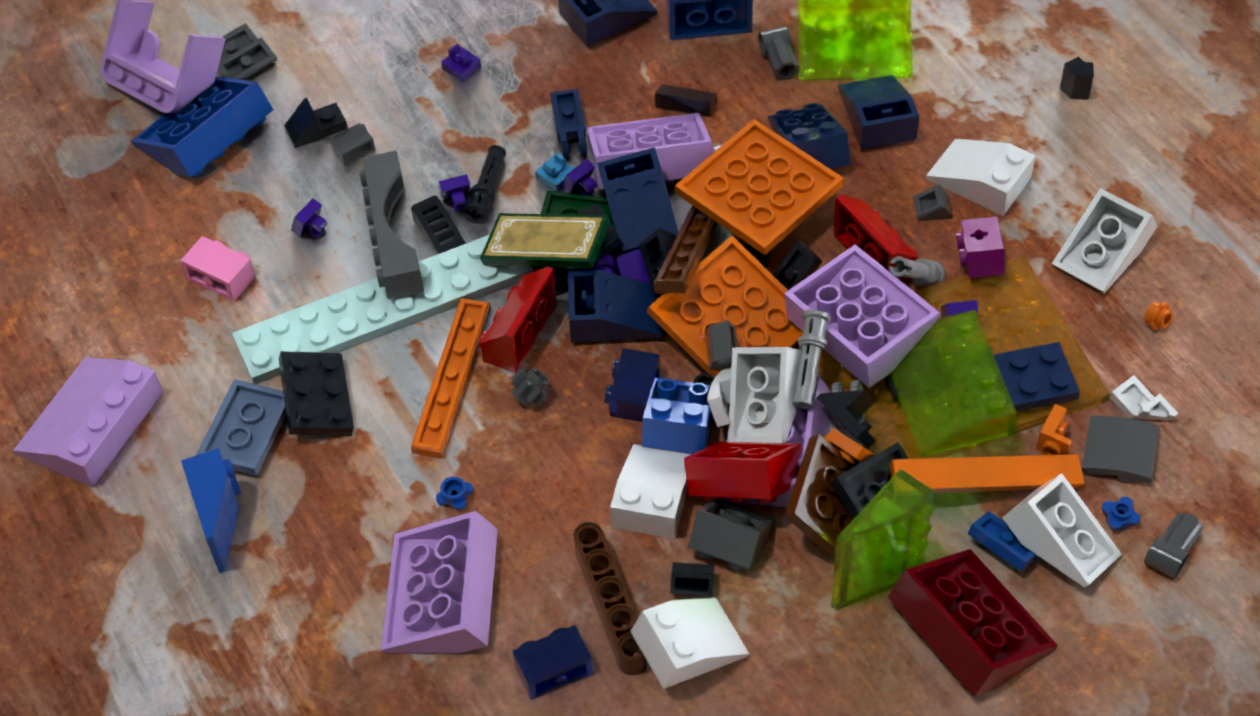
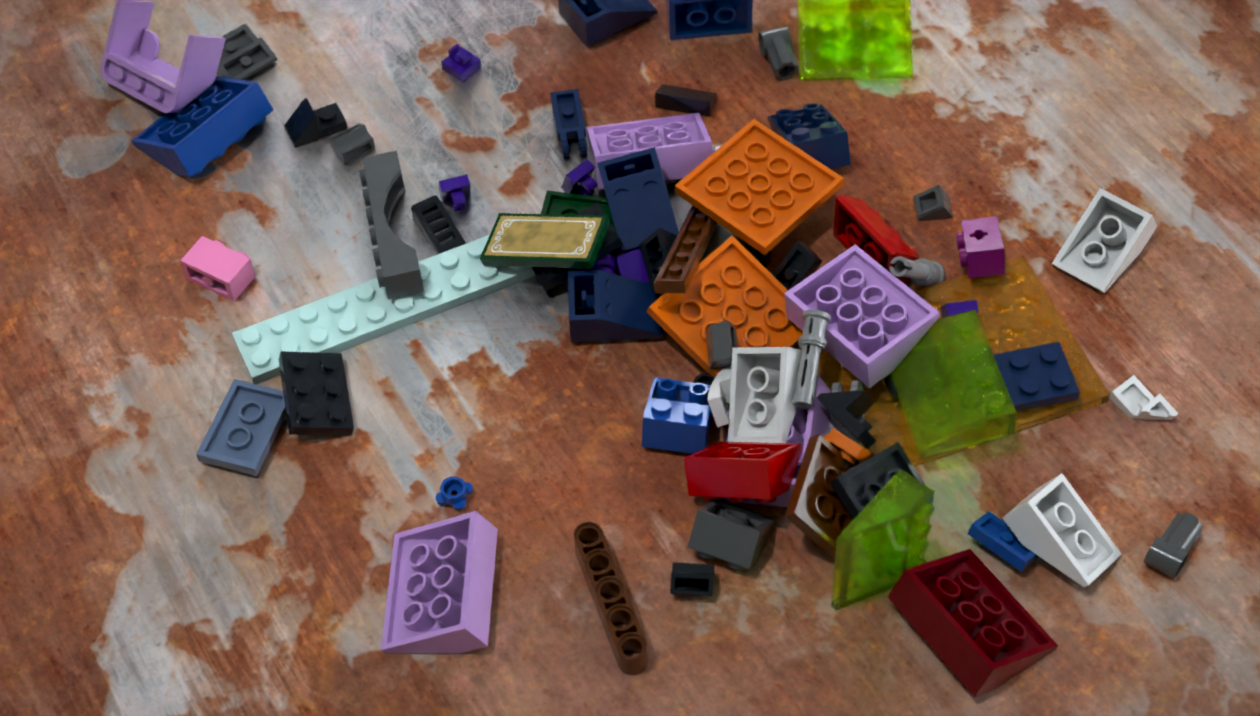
(91, 418): lavender slope -> none
(214, 495): blue slope -> none
(309, 220): dark purple tile -> none
(450, 378): orange tile -> none
(478, 202): black pin -> none
(520, 320): red slope -> none
(530, 386): dark grey gear -> none
(552, 661): clear blue brick -> none
(553, 172): dark azure tile -> none
(632, 384): clear blue brick -> none
(650, 492): white slope -> none
(687, 639): white slope -> none
(880, 111): dark blue slope -> none
(984, 172): white slope -> none
(991, 473): orange tile -> none
(1051, 437): orange bracket -> none
(1077, 79): black piece -> none
(1120, 521): blue plate -> none
(1121, 448): dark grey slope -> none
(1158, 315): orange plate -> none

